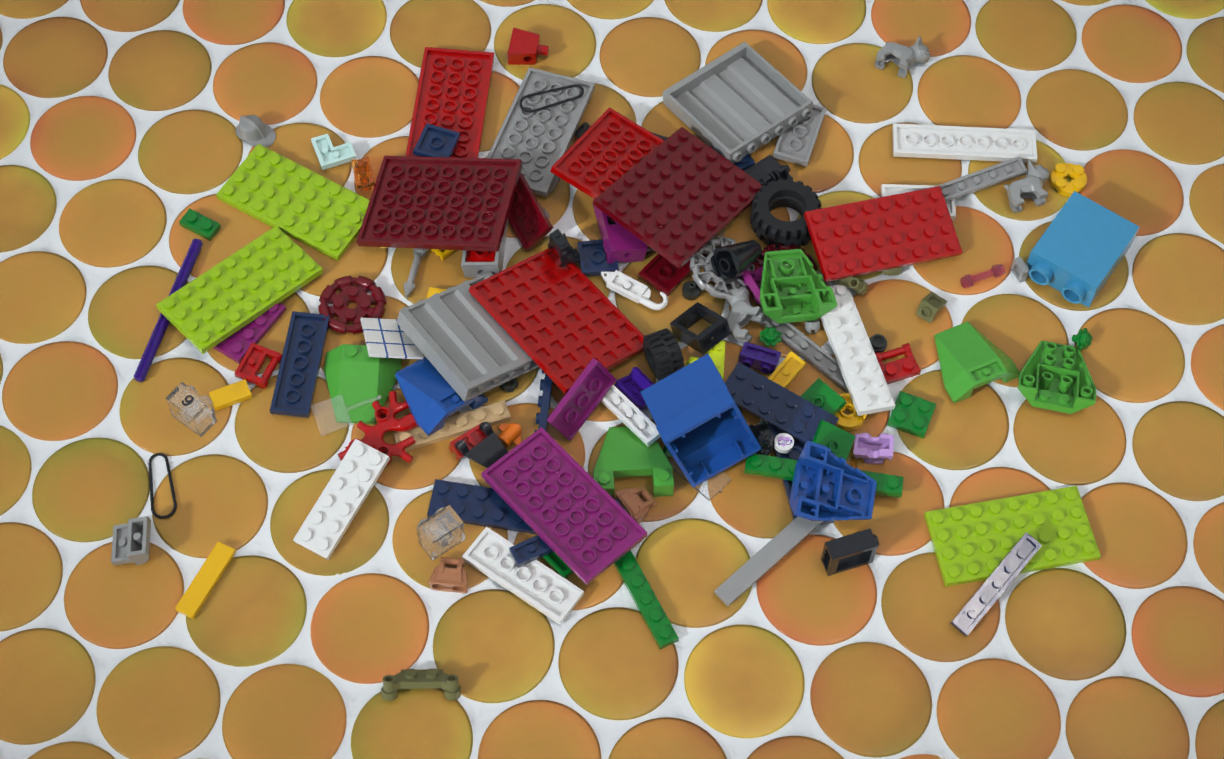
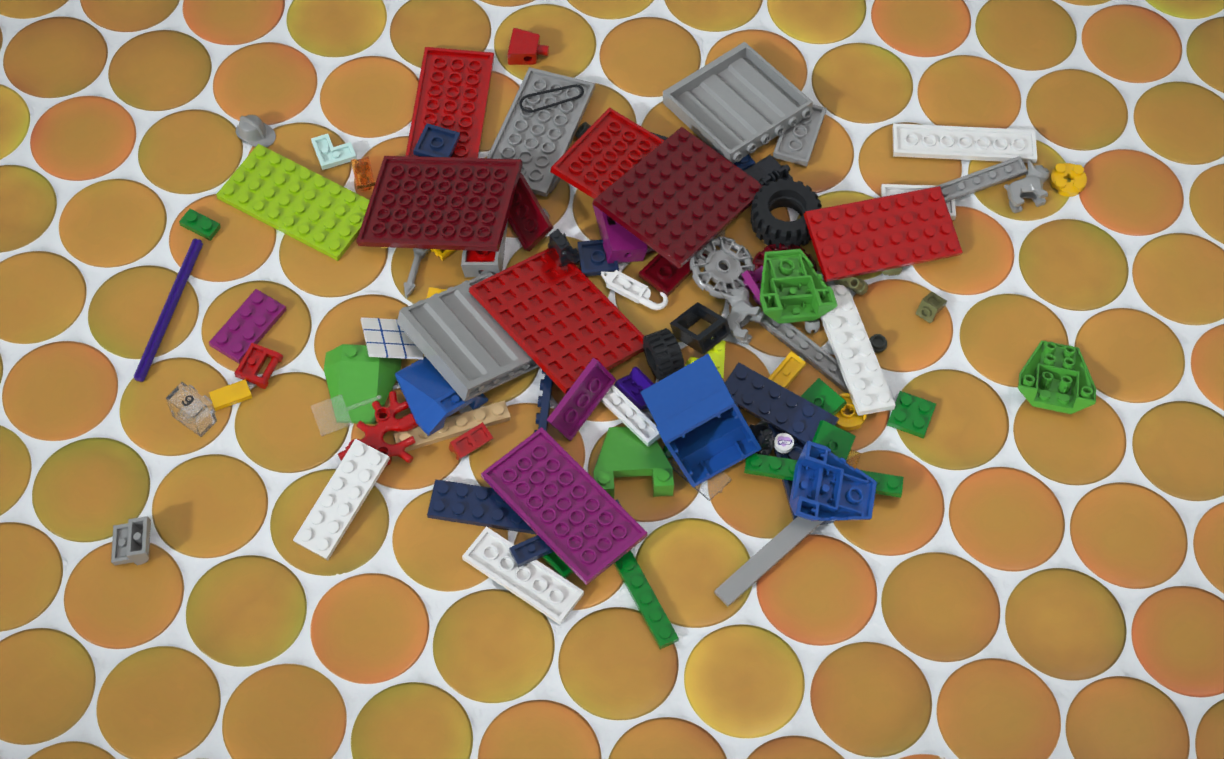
(151, 486): black piece -> none
(205, 580): yellow tile -> none
(239, 289): lime plate -> none
(300, 364): dark blue plate -> none
(348, 295): dark red plate -> none
(420, 679): olive plate -> none
(440, 532): clear brick -> none
(449, 578): nougat piece -> none
(486, 451): black flag -> none
(509, 388): pearl dark grey plate -> none
(510, 434): orange piece -> none
(633, 504): nougat piece -> none
(691, 291): pearl dark grey tile -> none
(735, 259): black cone -> none
(759, 358): dark purple bracket -> none
(770, 336): green plant -> none
(849, 552): black window -> none
(873, 449): lavender cylinder -> none
(901, 368): red plate -> none
(902, 56): light grey animal -> none
(970, 361): bright green wedge -> none
(979, 535): lime plate -> none
(996, 271): clear pink bar -> none
(996, 584): plate -> none
(1020, 269): light grey plate -> none
(1081, 249): dark azure brick -> none
(1083, 339): green plant -> none

